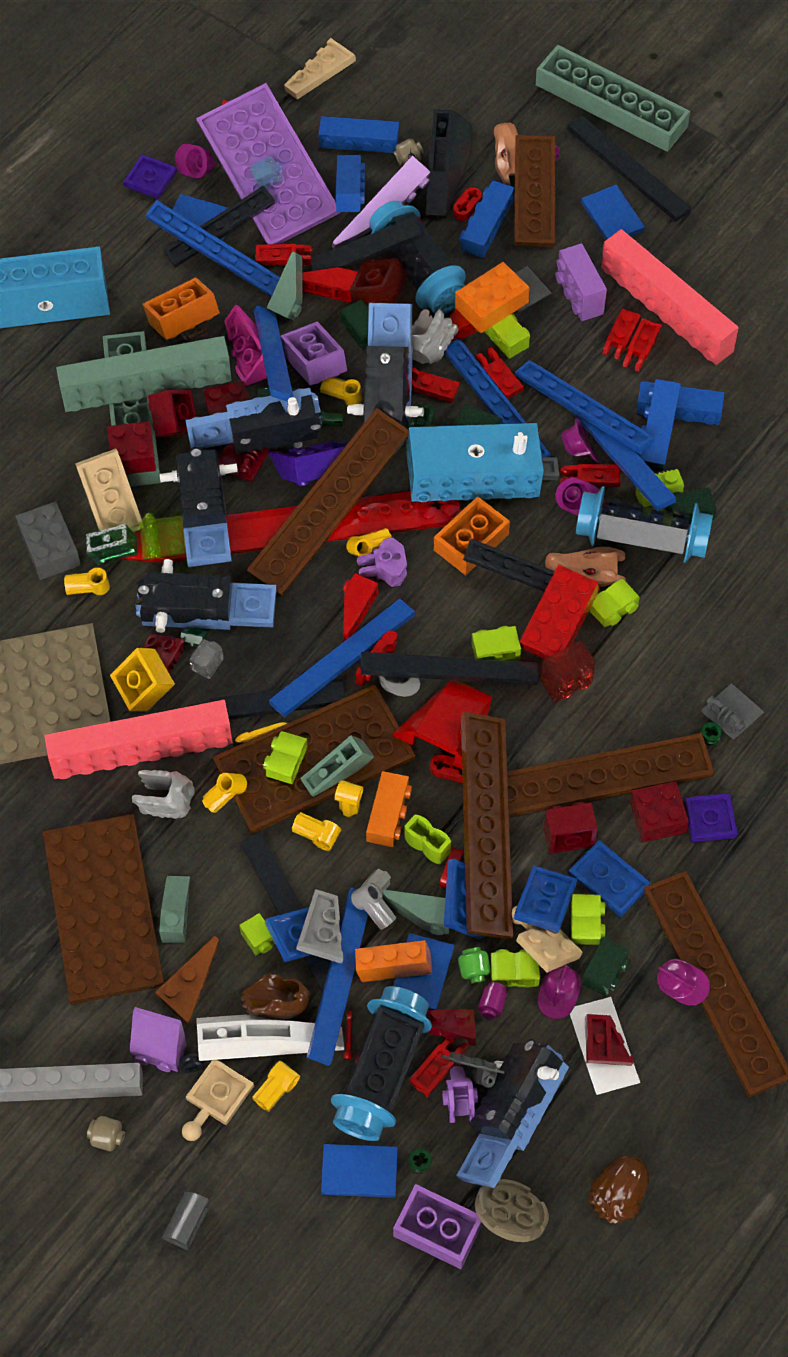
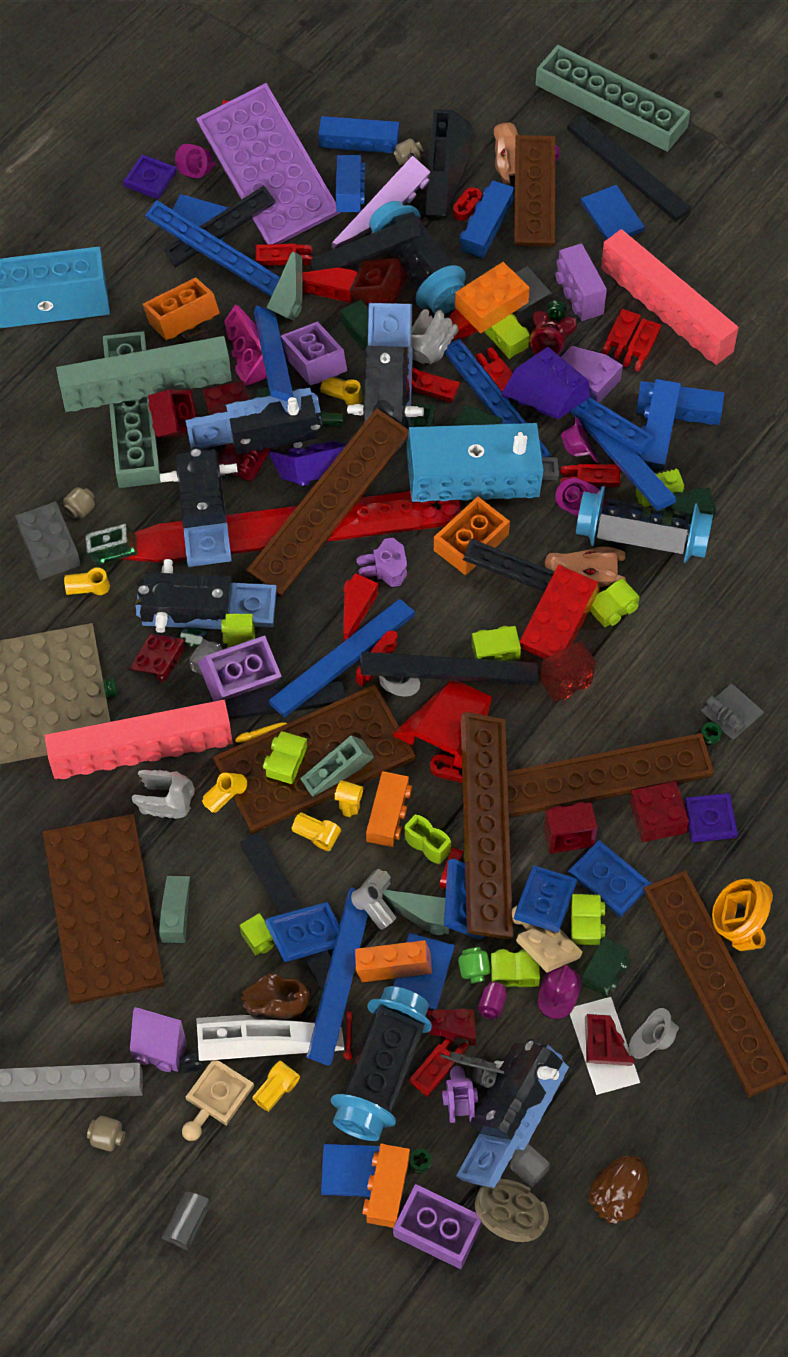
(78, 503): none -> dark tan head
(109, 491): tan plate -> none
(109, 687): none -> dark green bush
(134, 446): dark red brick -> none
(142, 679): yellow brick -> none
(162, 536): clear neon green hinge -> none
(184, 987): dark orange wing -> none
(237, 629): none -> lime brick
(239, 669): none -> medium lavender brick
(266, 172): clear light blue brick -> none
(321, 928): light grey wing -> none
(324, 66): tan wing -> none
(369, 542): yellow piece -> none
(386, 1185): none -> orange brick
(529, 1165): none -> clear brick
(548, 384): none -> dark purple wedge
(550, 333): none -> dark red piece
(556, 310): none -> dark green bush
(598, 368): none -> medium lavender slope
(655, 1034): none -> light grey piece
(683, 982): magenta piece -> none
(743, 931): none -> light orange piece

